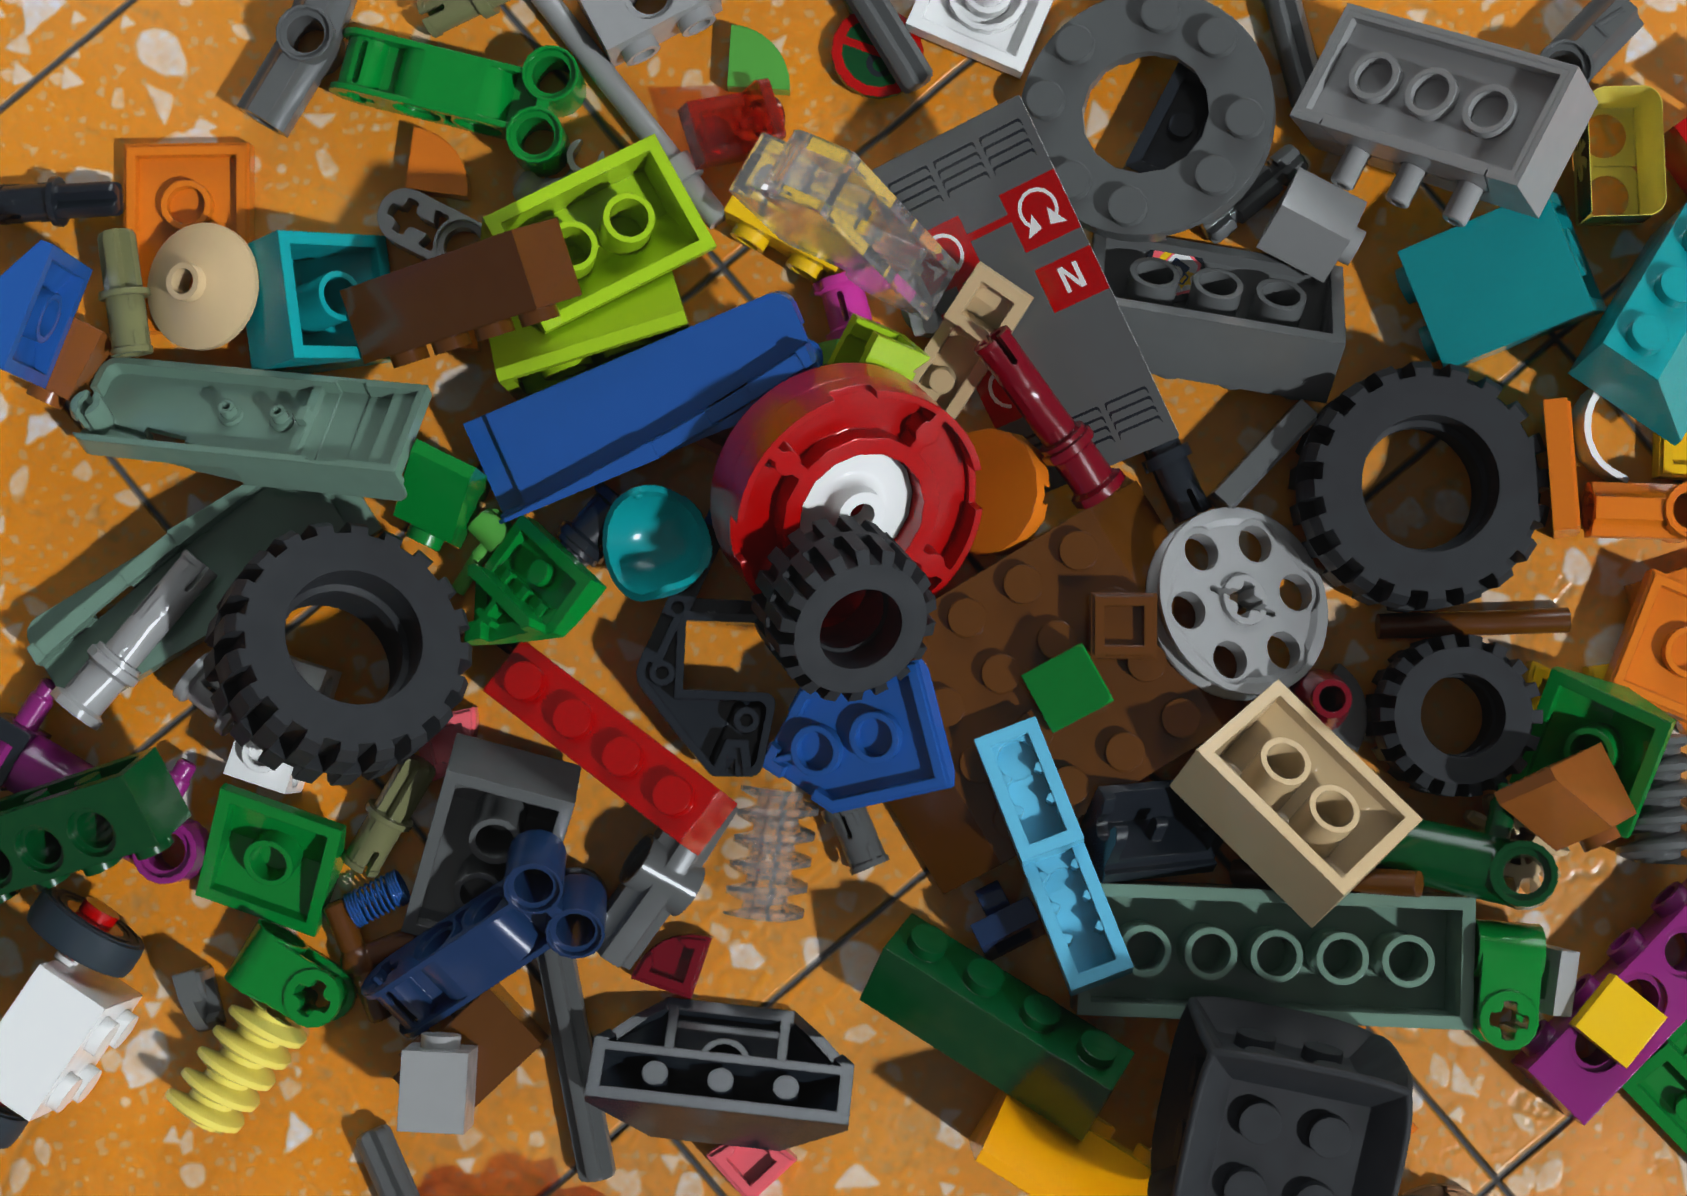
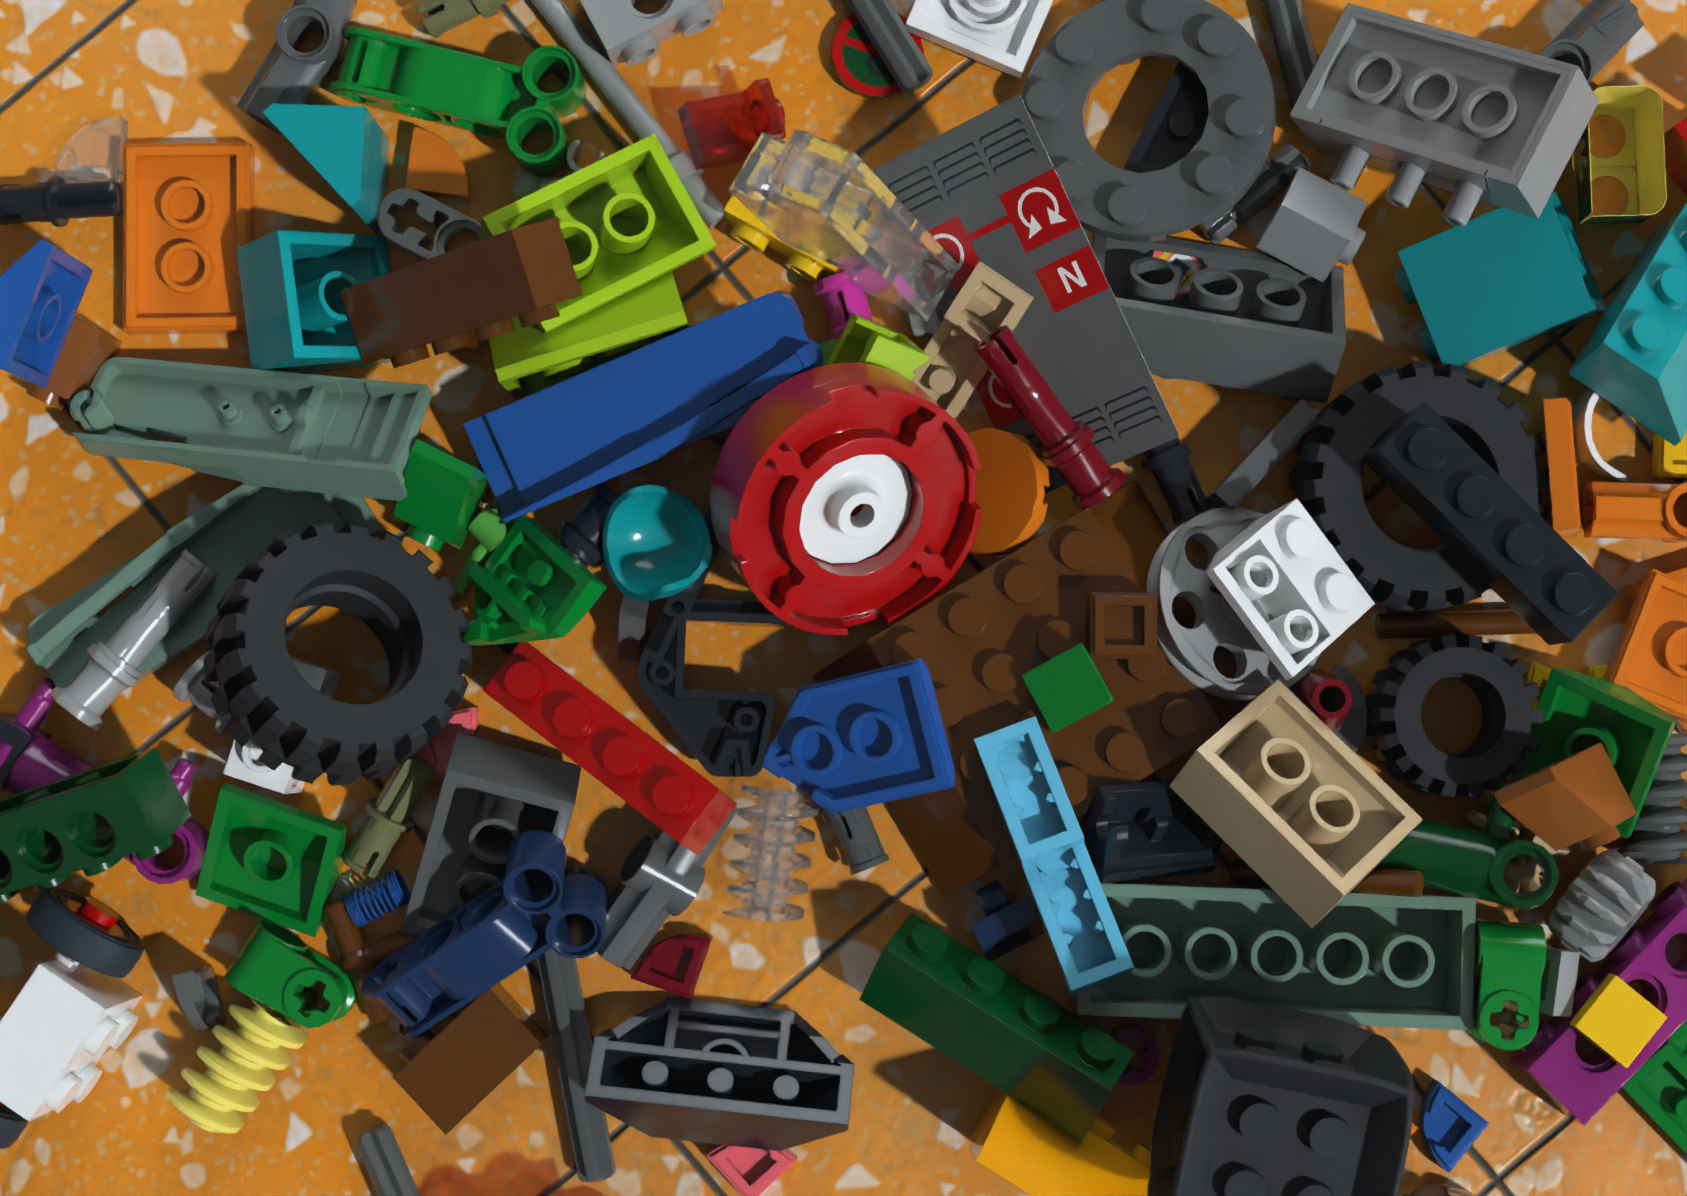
(95, 152): none -> clear tile
(124, 293): olive axle -> none
(221, 291): tan dish -> none
(344, 149): none -> teal slope
(437, 1085): light grey brick -> none
(632, 629): none -> dark grey tile
(755, 58): bright green tile -> none
(868, 644): black tyre -> none
(1127, 1035): none -> magenta bush
(1288, 586): none -> white slope
(1448, 1125): none -> blue tile
(1490, 526): none -> black brick
(1602, 905): none -> light grey gear

